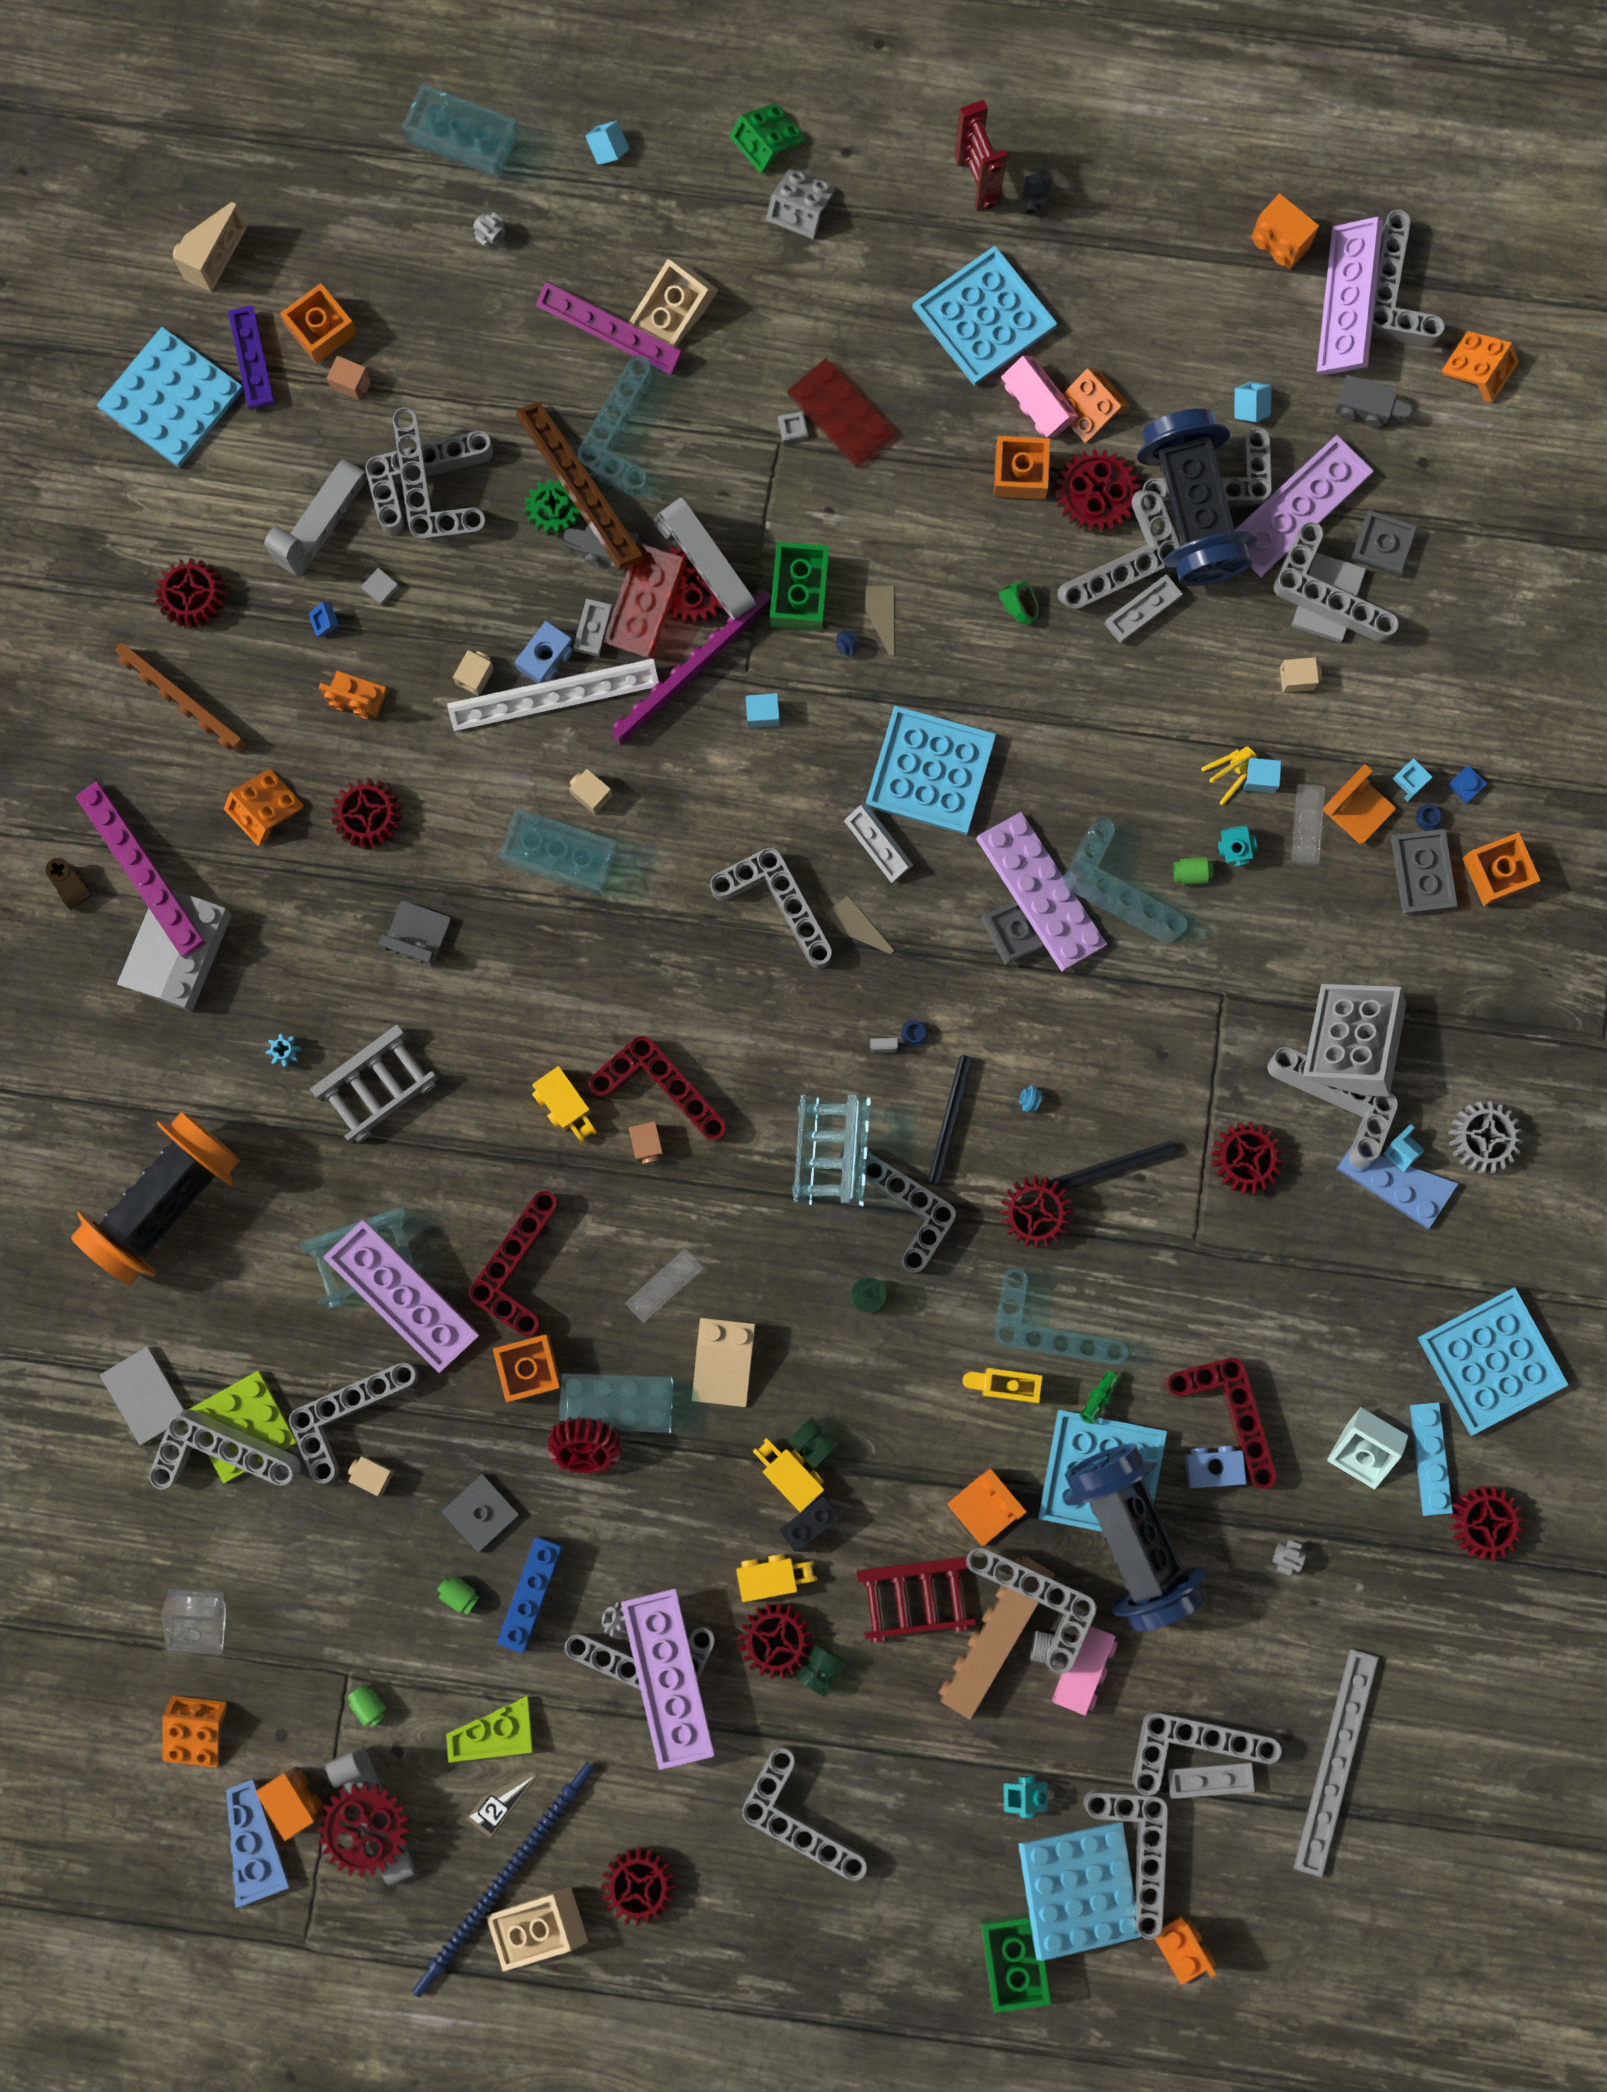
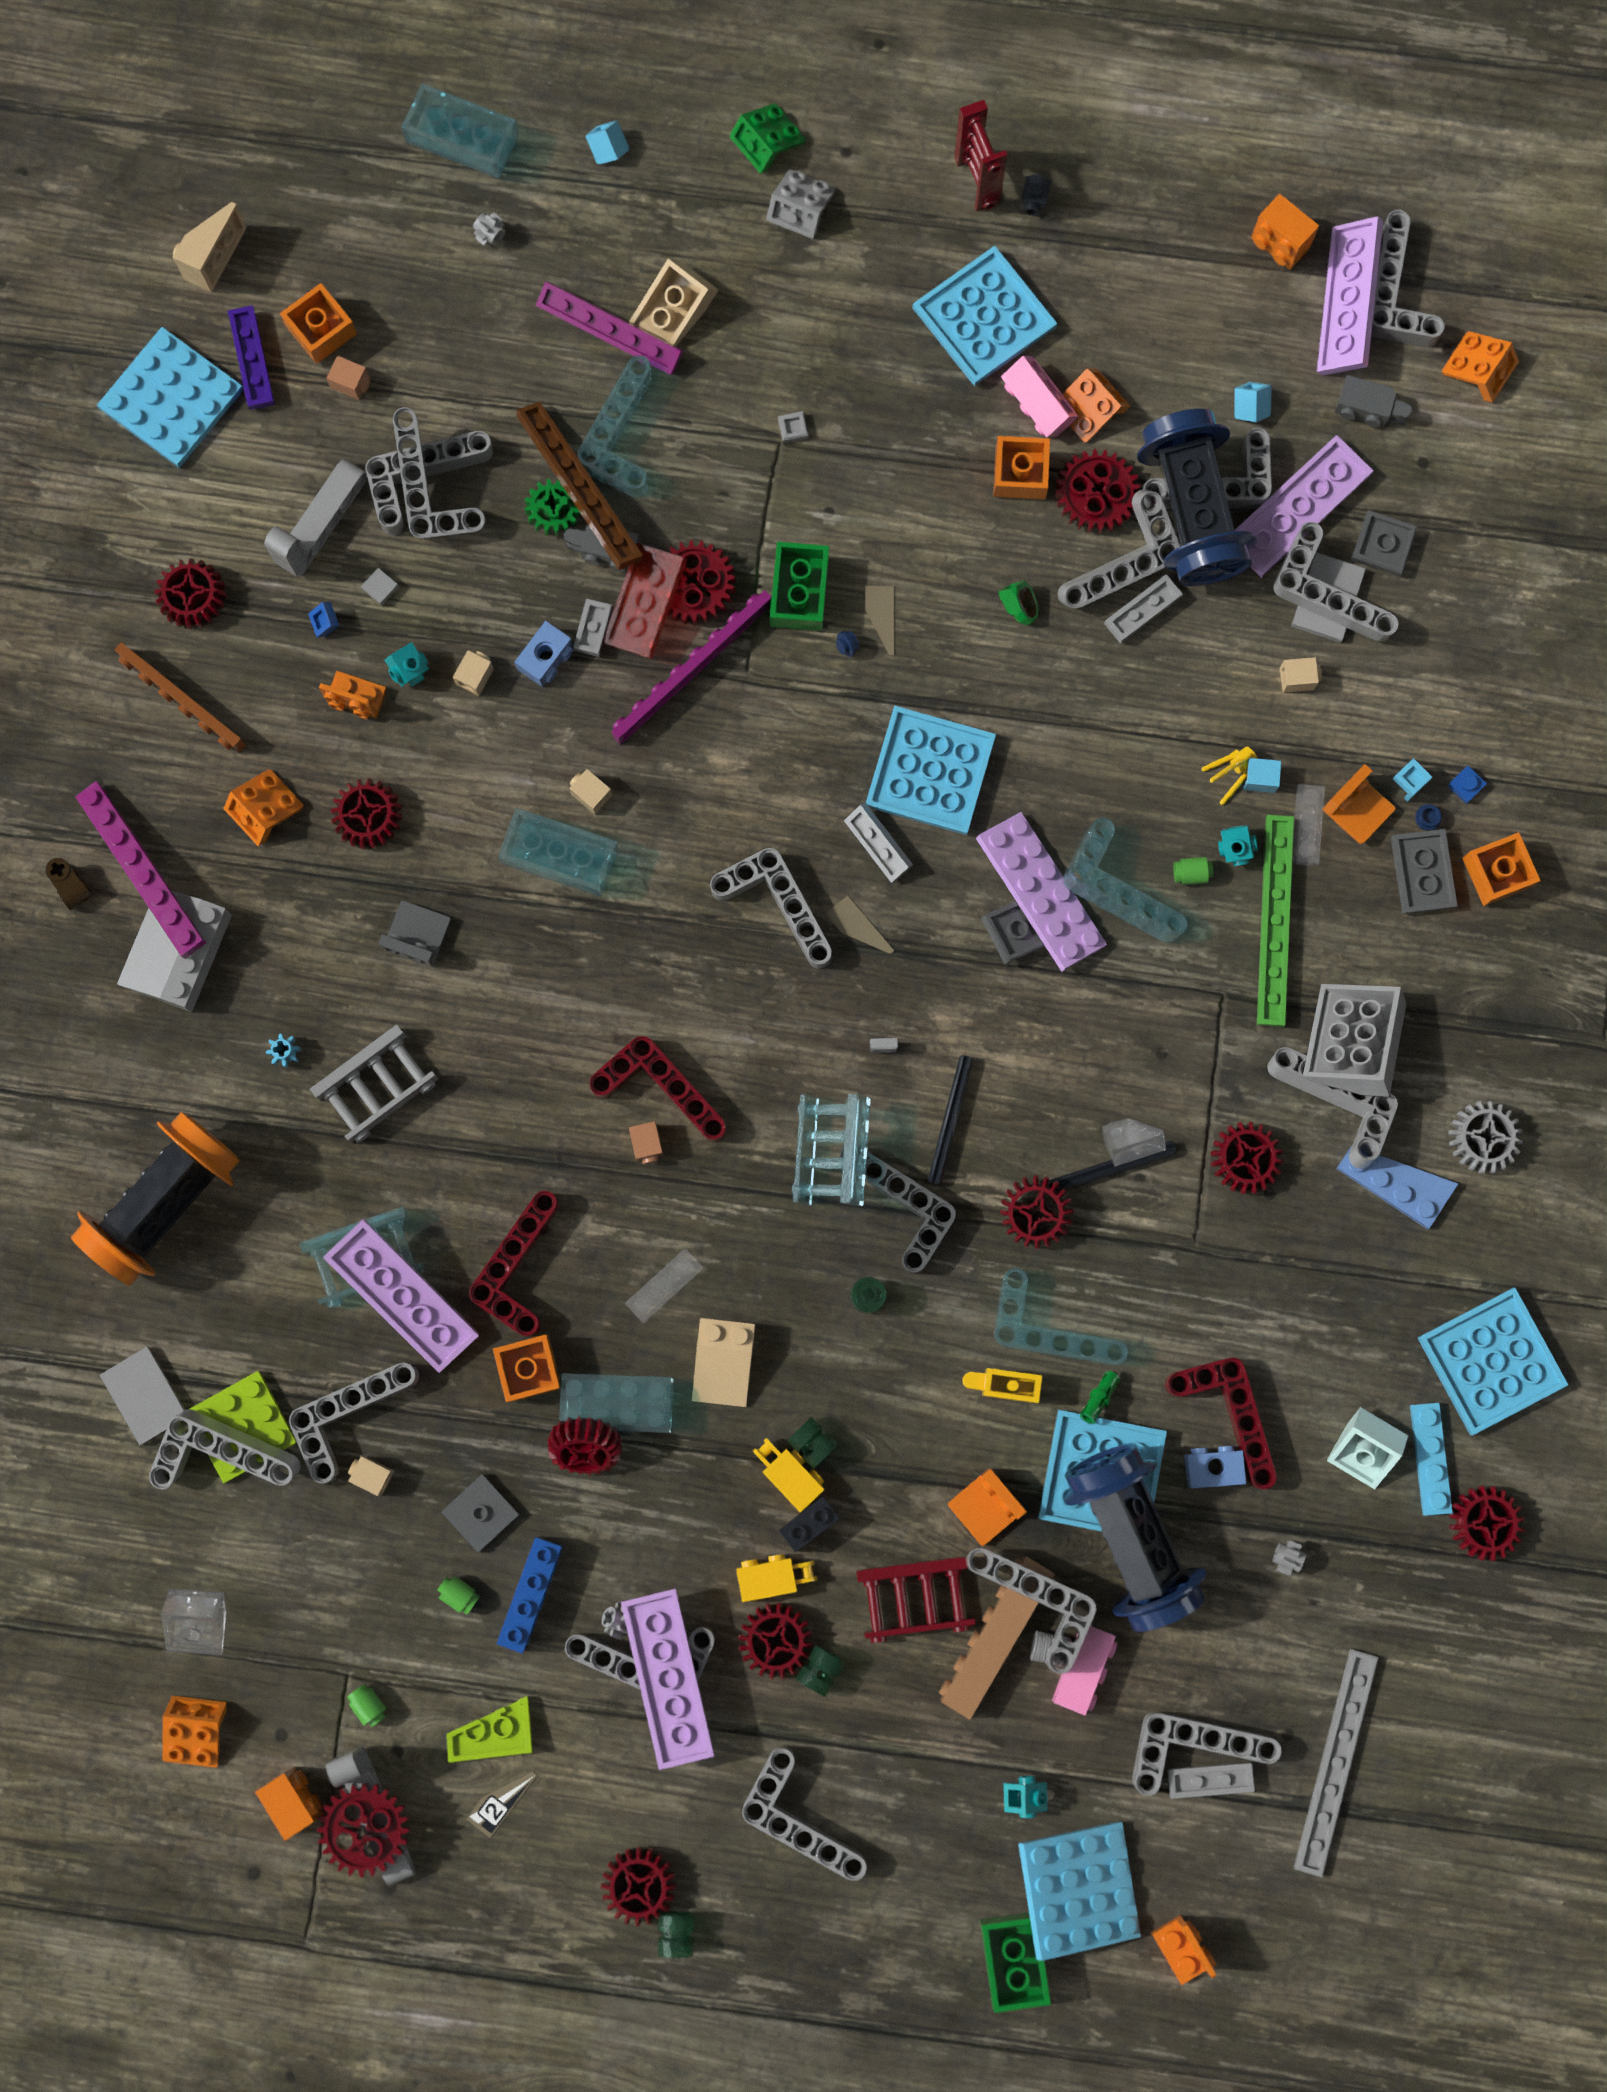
(253, 1846): medium blue wing -> none
(407, 665): none -> teal brick
(437, 1965): dark blue hose -> none
(537, 1929): tan slope -> none
(553, 694): white plate -> none
(563, 1102): yellow brick -> none
(676, 1934): none -> clear green wheel
(705, 556): light grey beam -> none
(762, 710): medium azure panel -> none
(840, 413): clear red plate -> none
(914, 1033): dark blue plate -> none
(1030, 1099): dark azure plate -> none
(1131, 1140): none -> clear slope
(1144, 1850): light grey beam -> none
(1275, 921): none -> bright green plate
(1404, 1150): medium azure panel -> none

